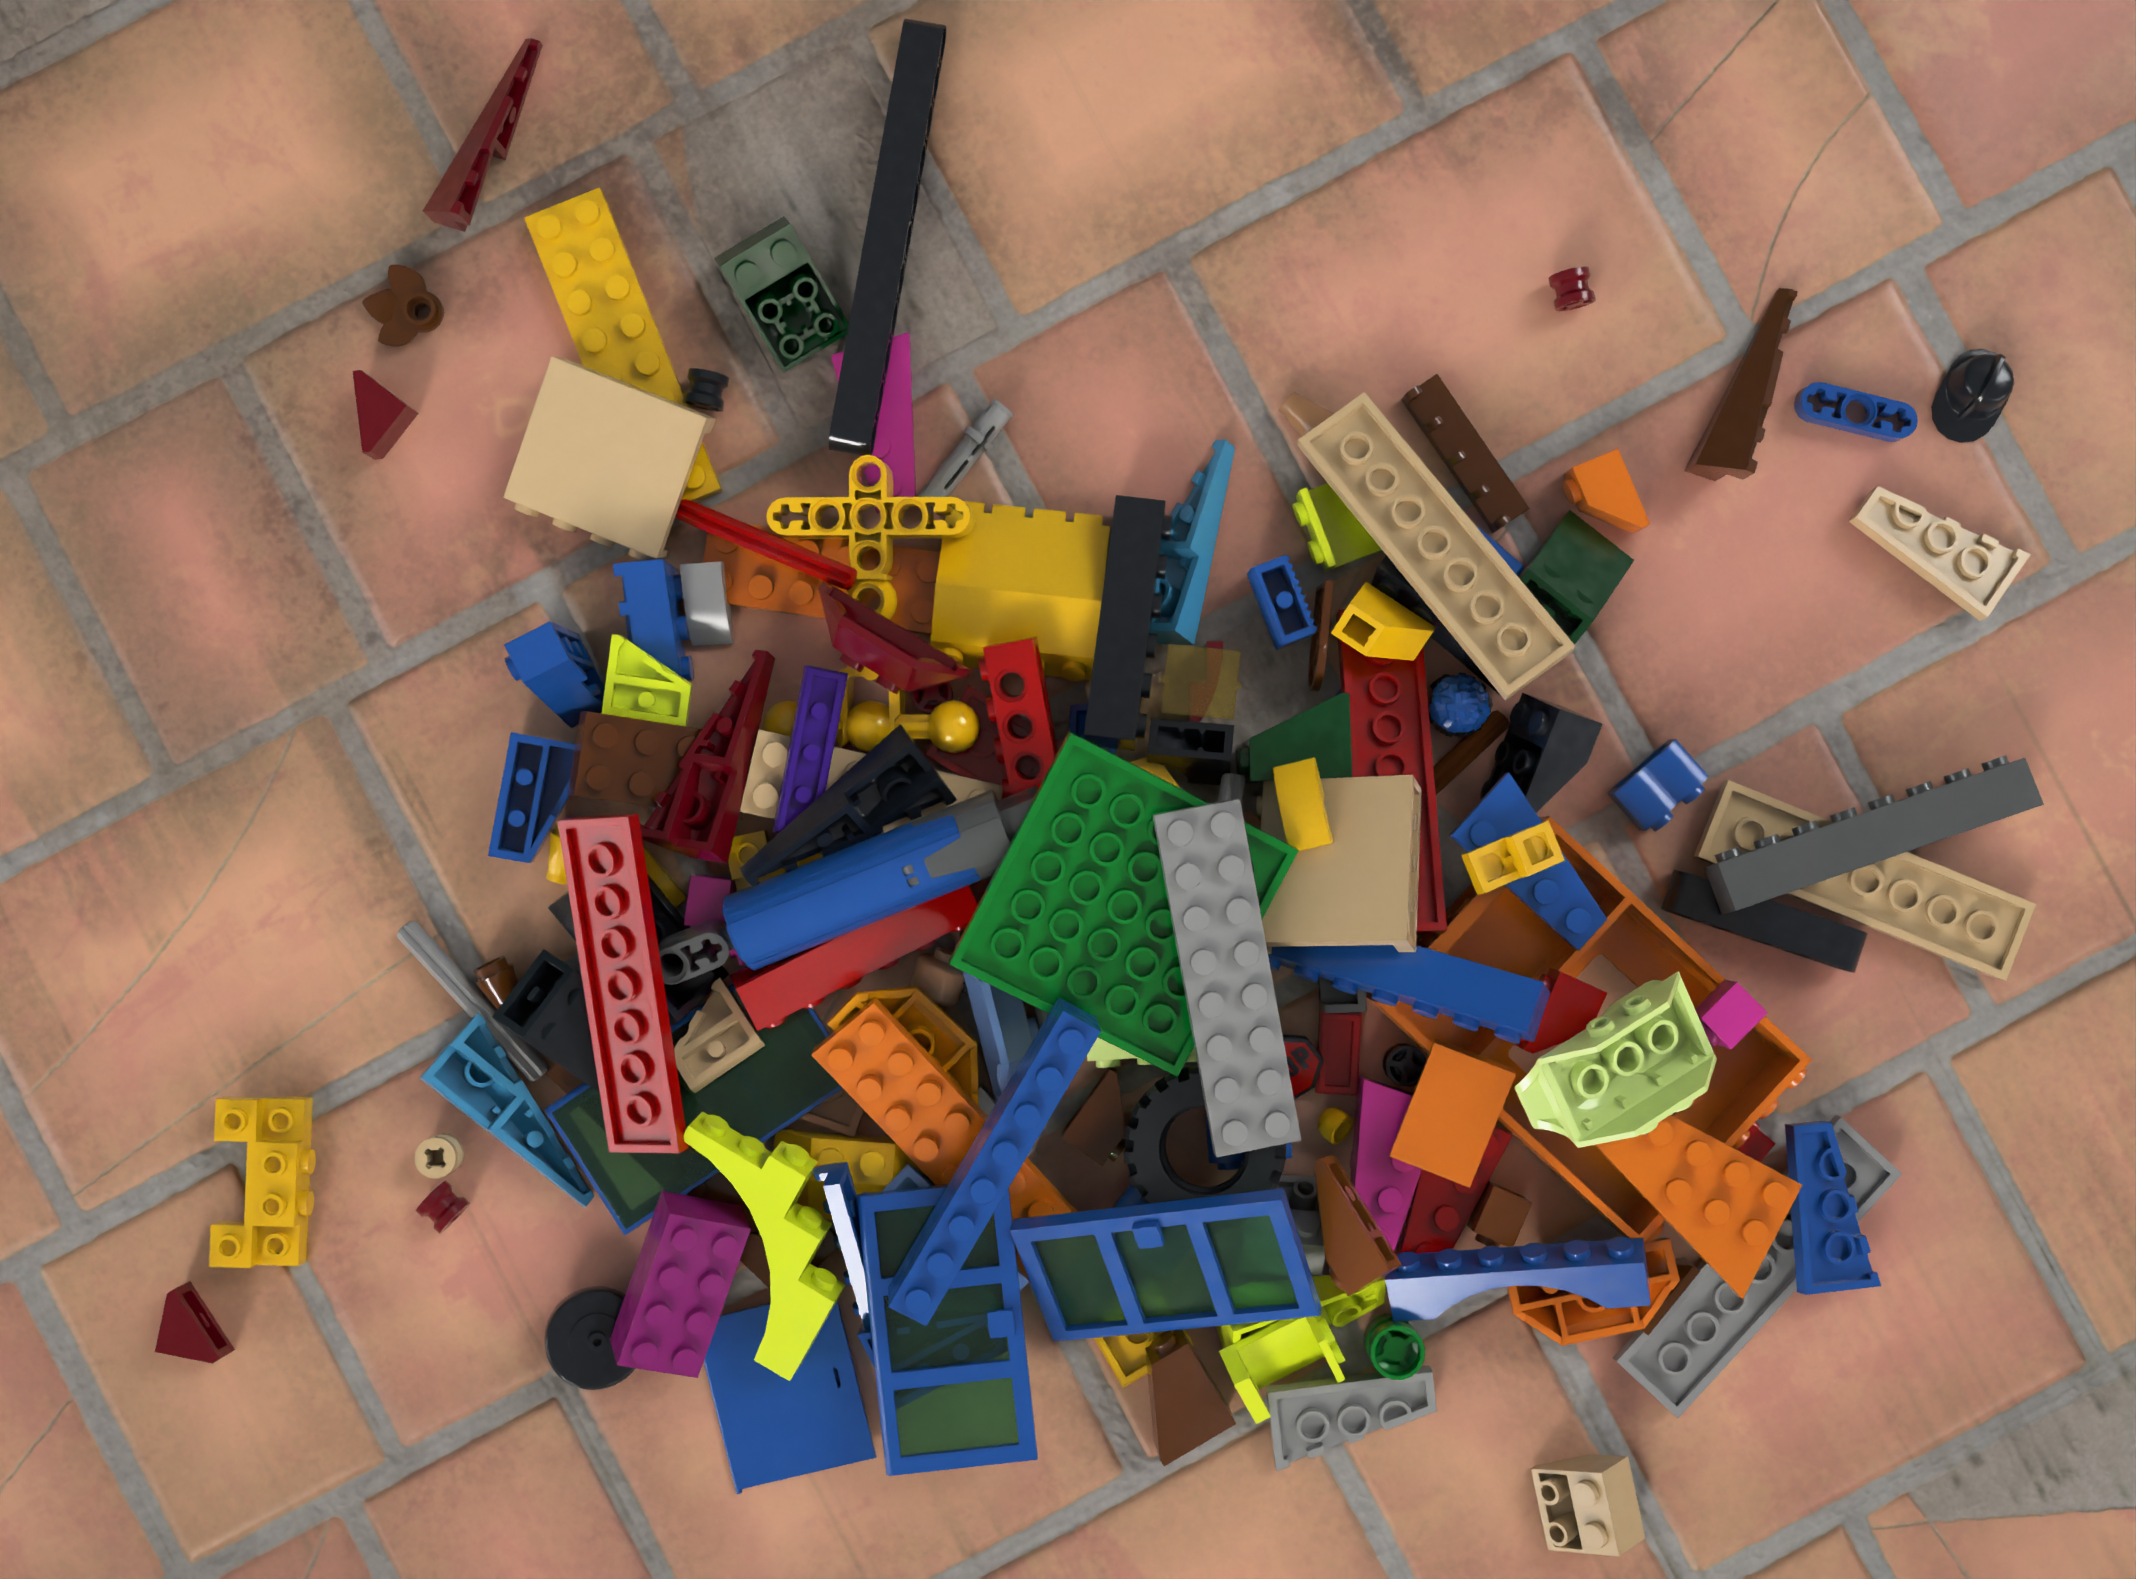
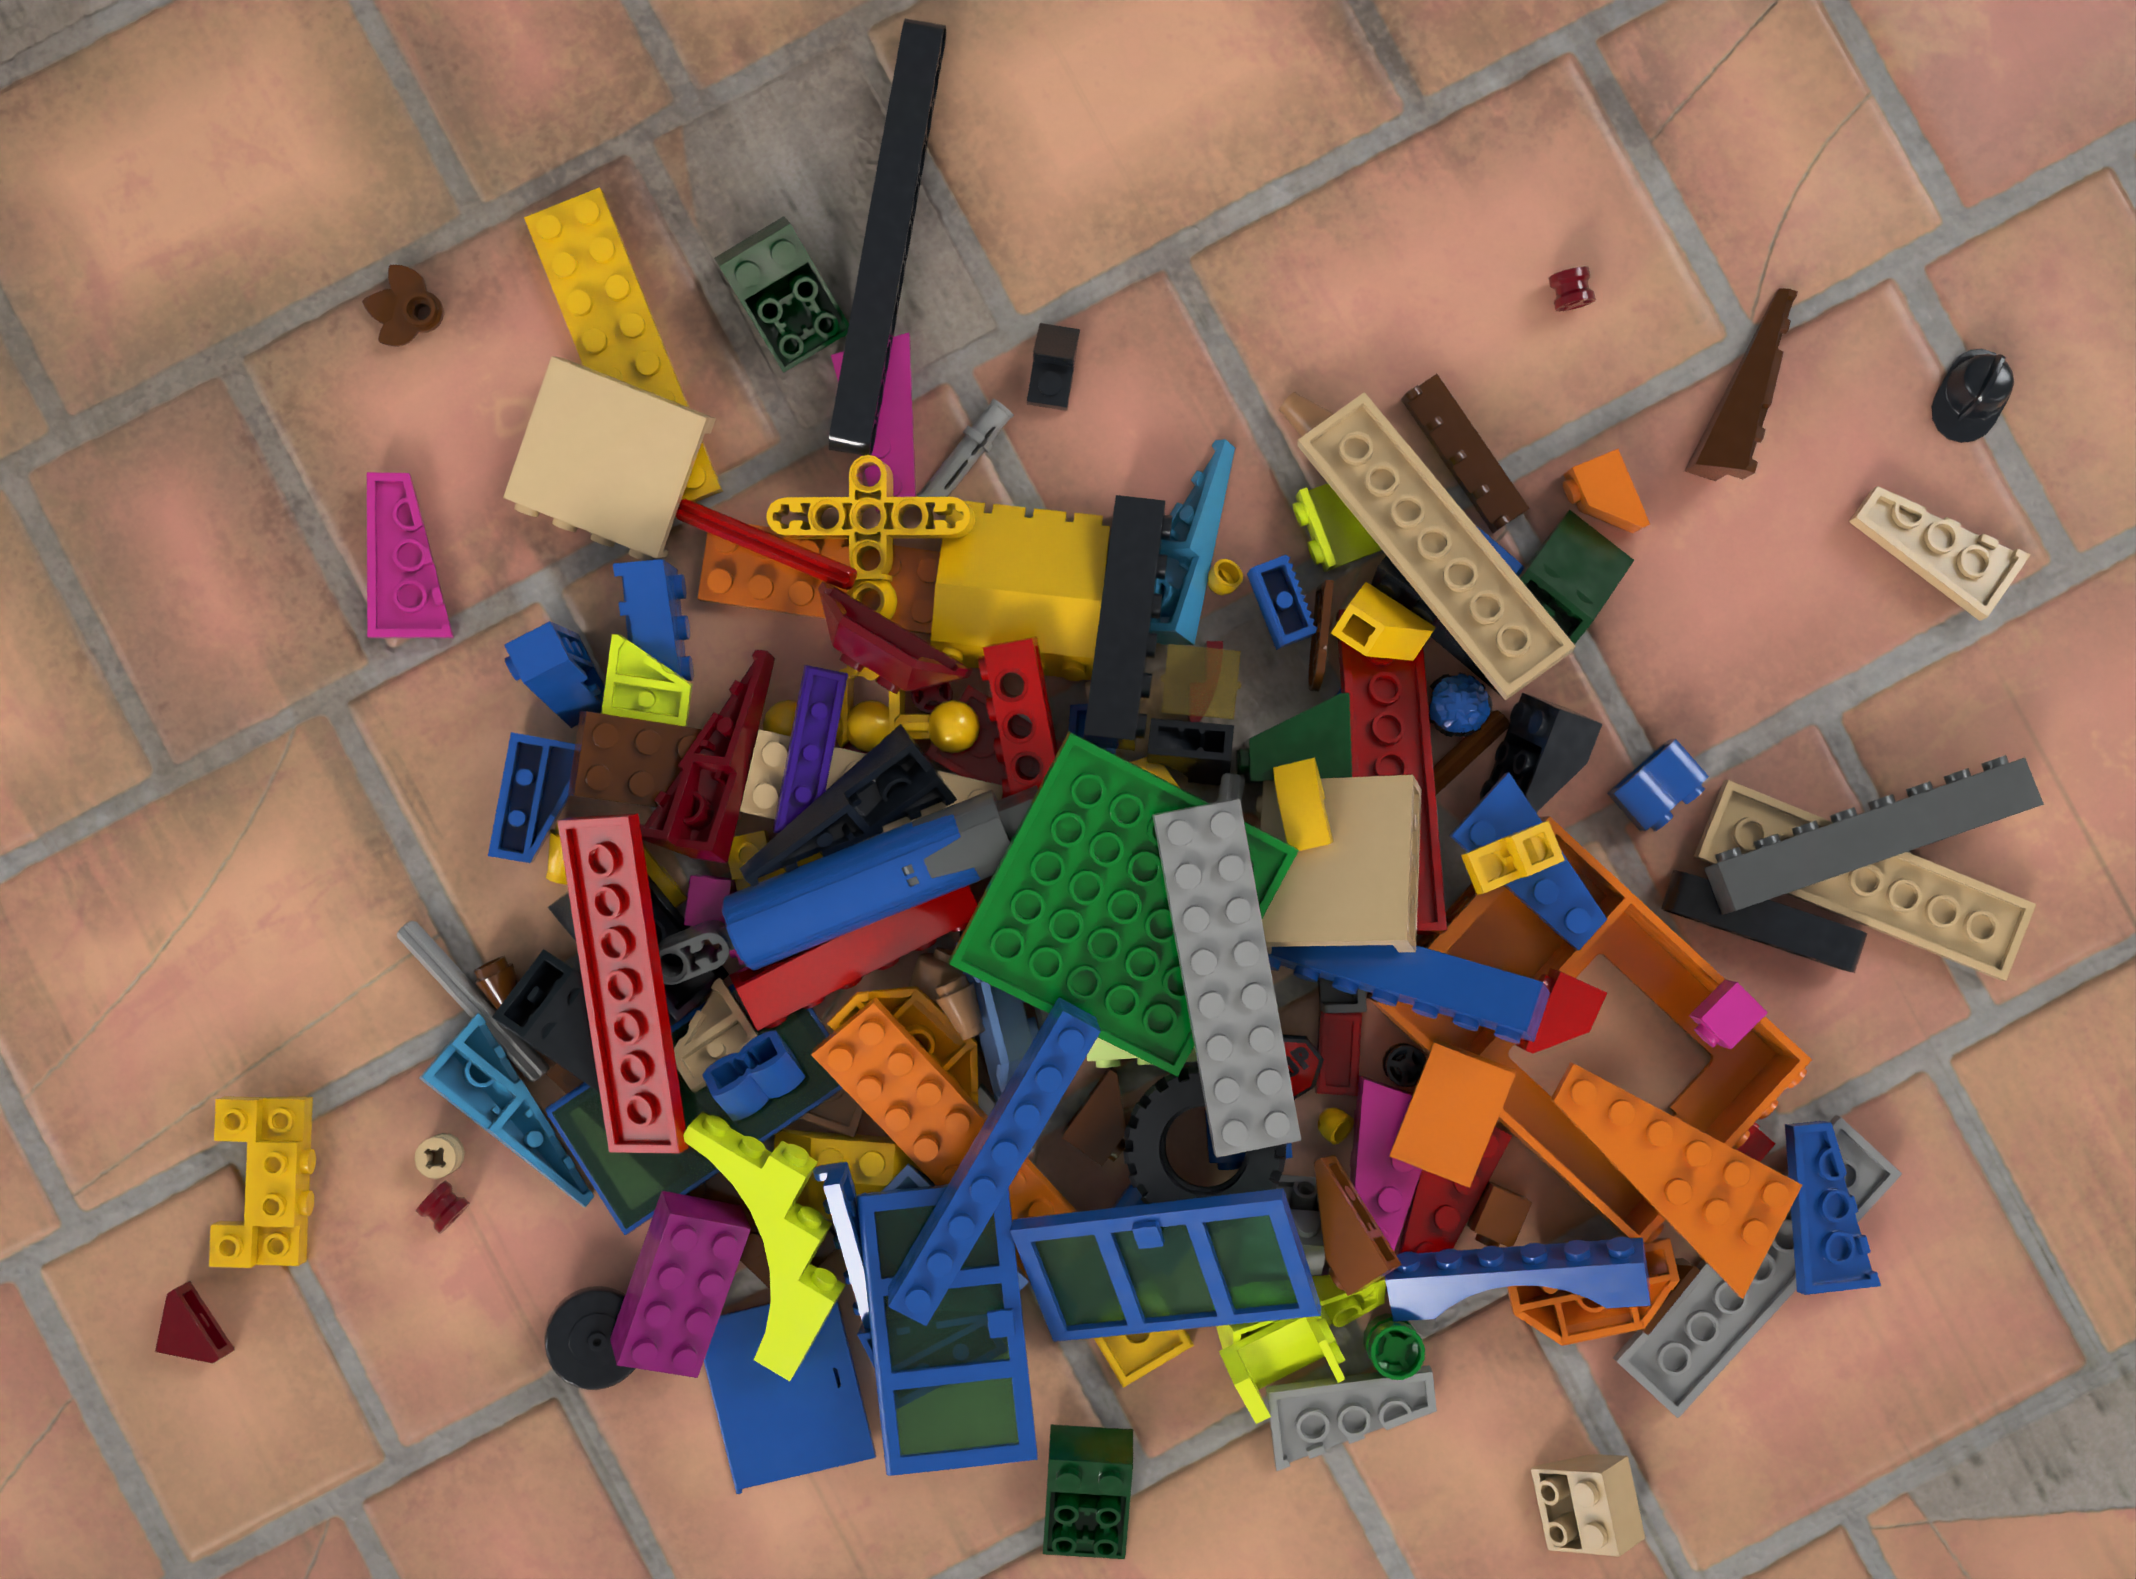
(380, 416): dark red slope -> none
(401, 571): none -> dark pink wing
(491, 135): dark red wedge -> none
(705, 389): black wheel -> none
(706, 603): light grey slope -> none
(753, 1076): none -> blue brick
(961, 1006): none -> medium nougat cone
(1053, 366): none -> black slope
(1088, 1491): none -> dark green slope
(1183, 1397): reddish brown slope -> none
(1224, 577): none -> yellow hinge
(1623, 1069): yellowish green slope -> none
(1882, 429): blue beam -> none

